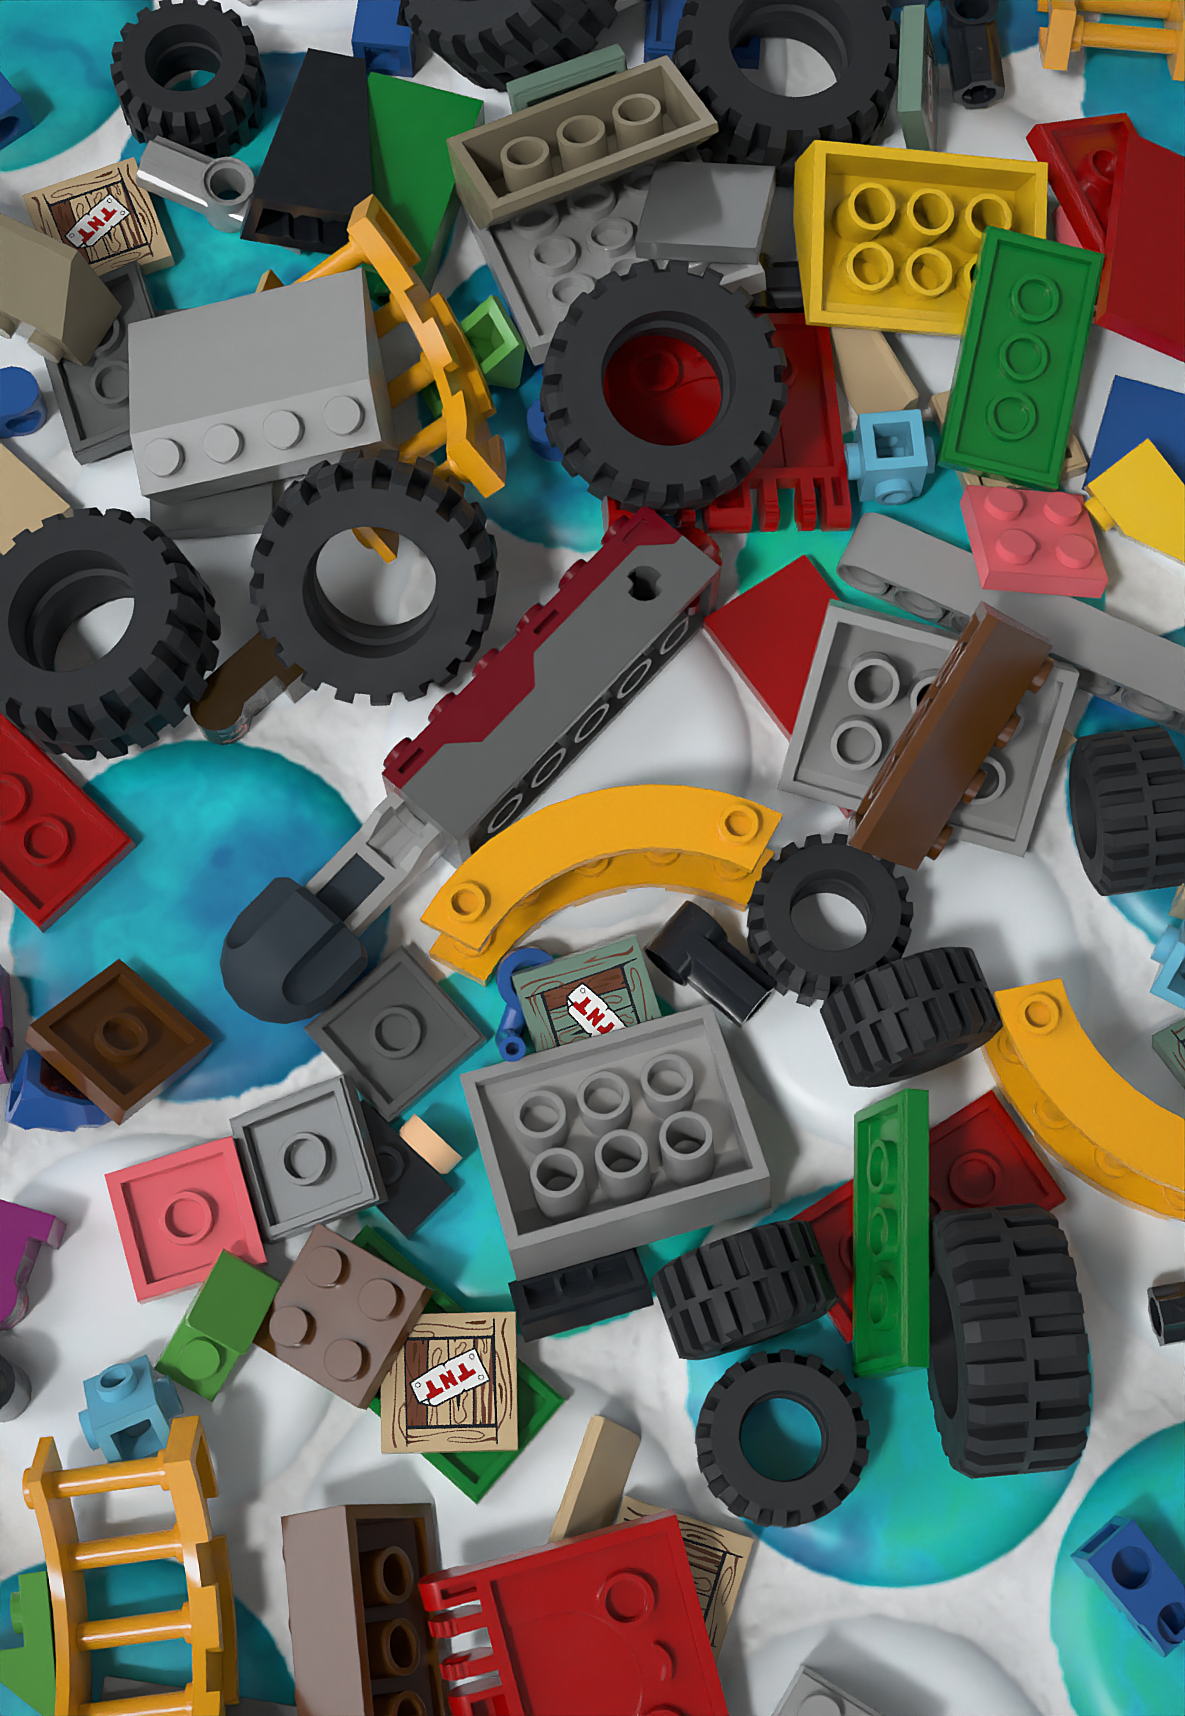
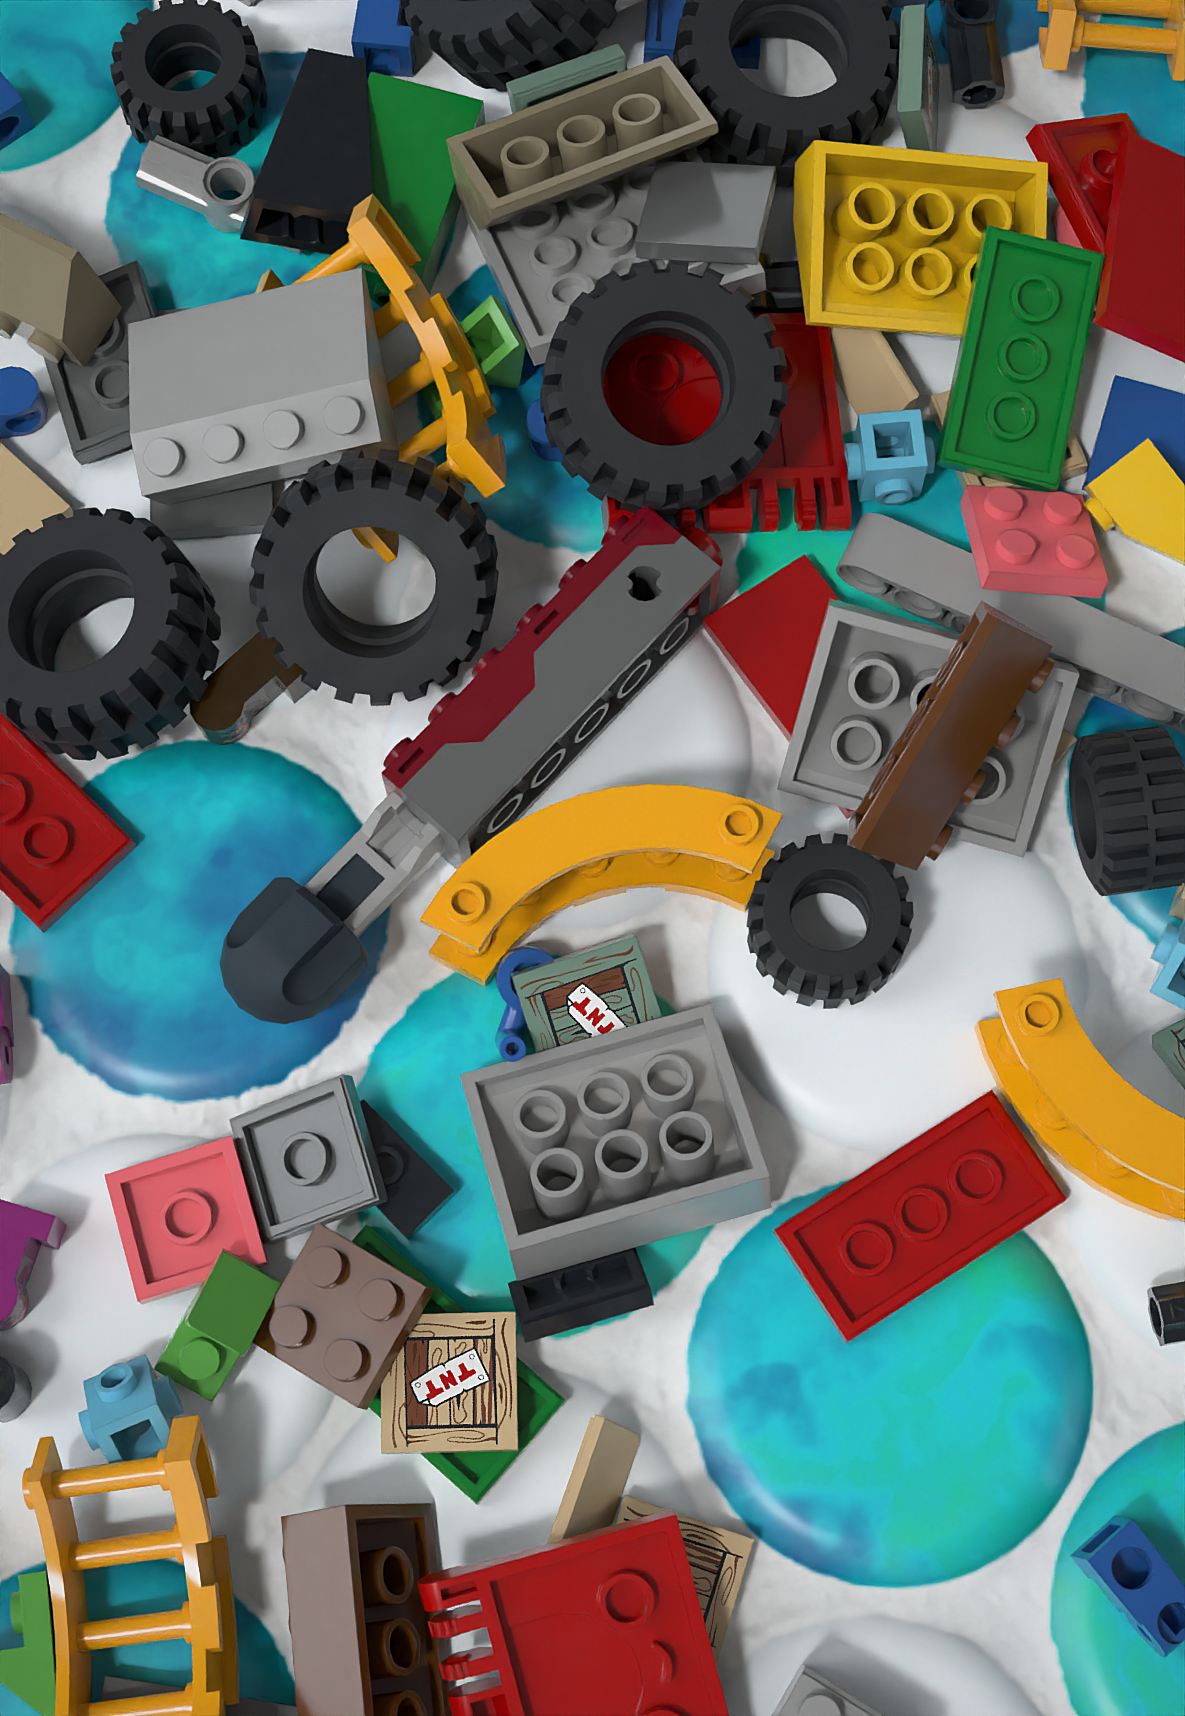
(47, 1099): blue rock -> none
(103, 218): tile -> none
(118, 1041): reddish brown plate -> none
(396, 1035): dark grey tile -> none
(429, 1145): light nougat tile -> none
(696, 952): black piece -> none
(744, 1289): black tyre -> none
(829, 1402): black tyre -> none
(891, 1236): green tile -> none
(911, 1016): black tyre -> none
(1006, 1342): black tyre -> none

